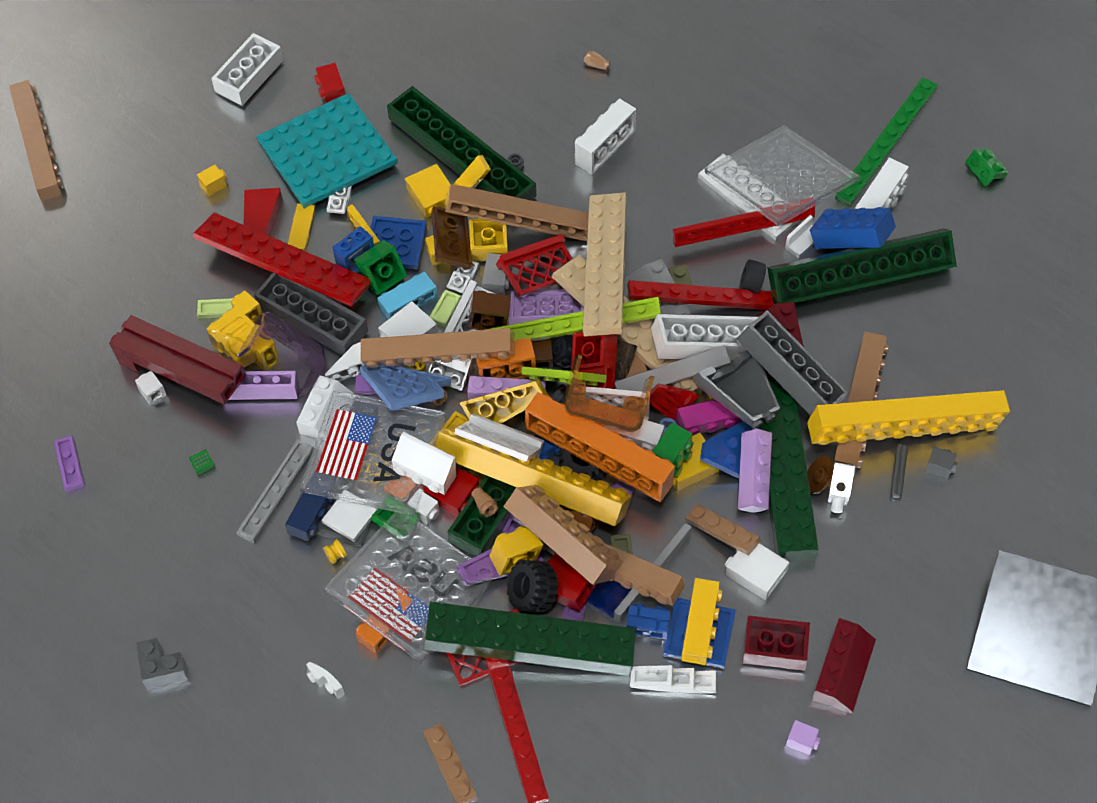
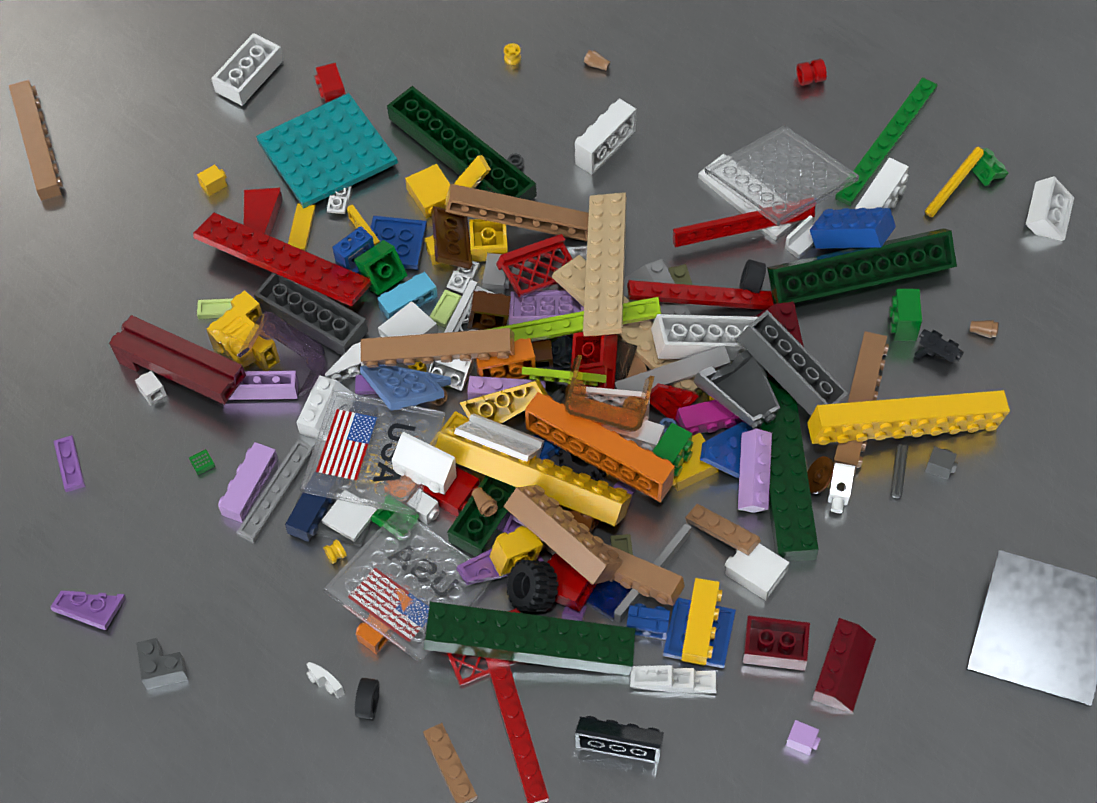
(88, 608): none -> medium lavender wing
(248, 482): none -> lavender brick
(367, 698): none -> black tyre
(512, 54): none -> yellow wheel
(619, 739): none -> black slope
(811, 72): none -> red wheel
(905, 314): none -> green brick
(934, 344): none -> black brick
(954, 181): none -> yellow axle
(985, 328): none -> medium nougat cone
(1050, 209): none -> white slope

